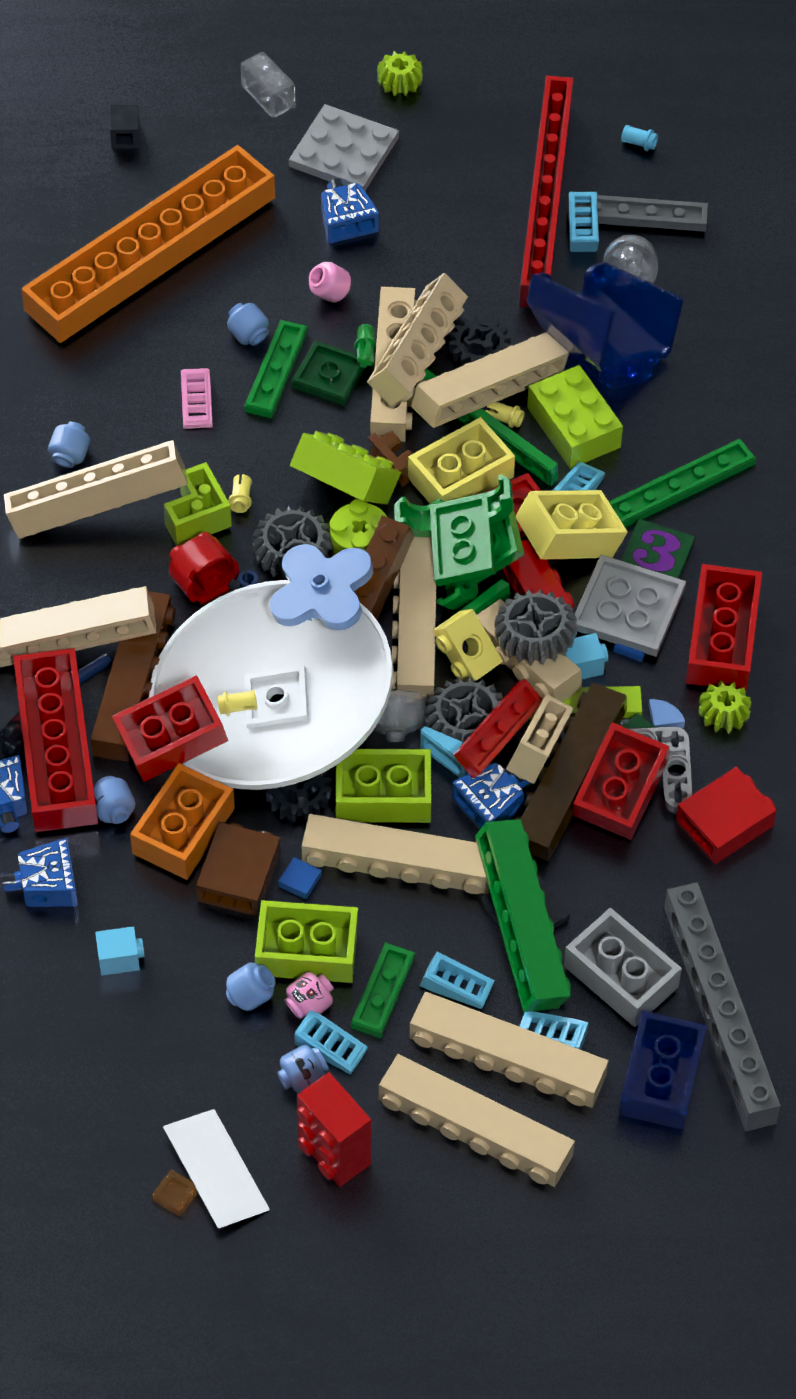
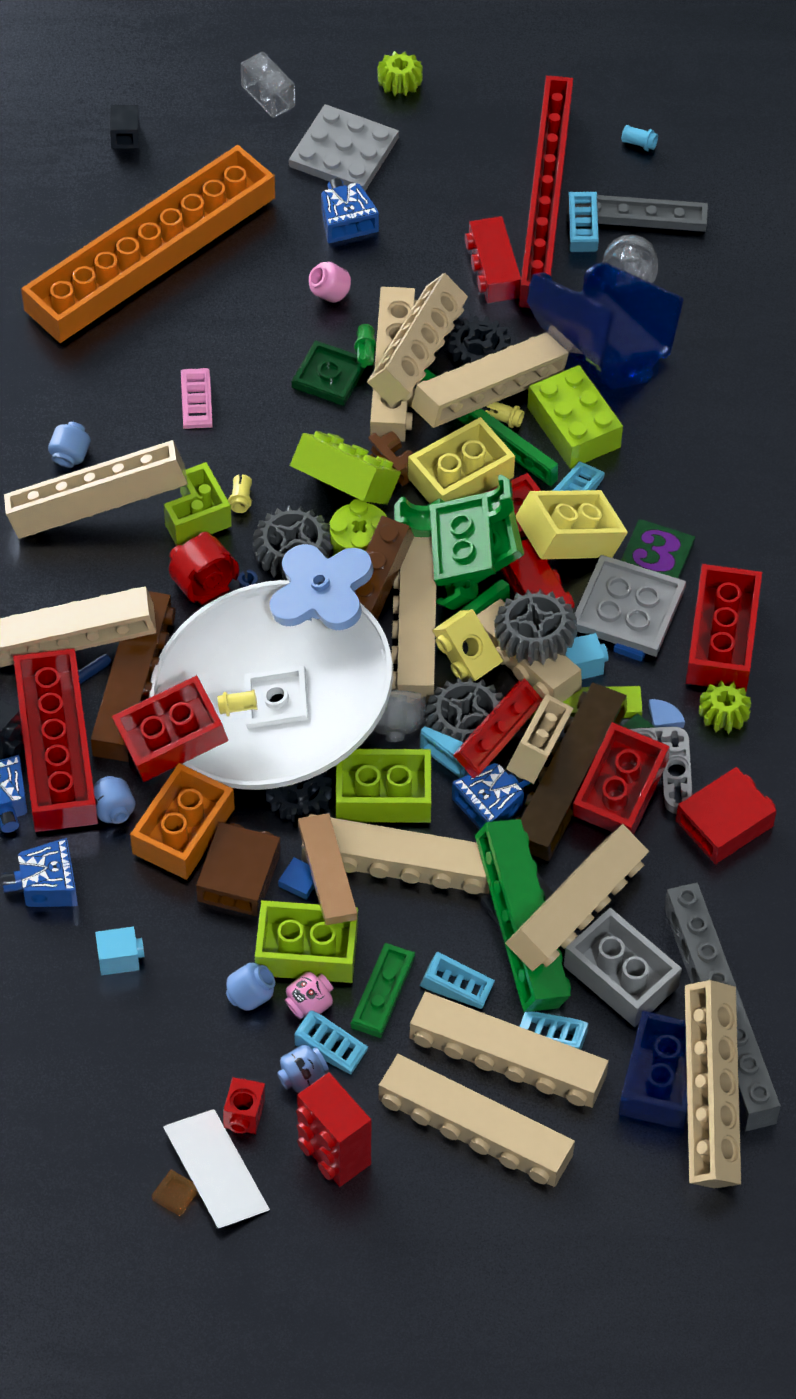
(244, 1094): none -> red brick
(248, 324): medium blue head -> none
(276, 369): green tile -> none
(327, 869): none -> medium nougat tile
(493, 259): none -> red brick
(576, 899): none -> tan brick
(682, 482): green tile -> none
(712, 1084): none -> tan brick

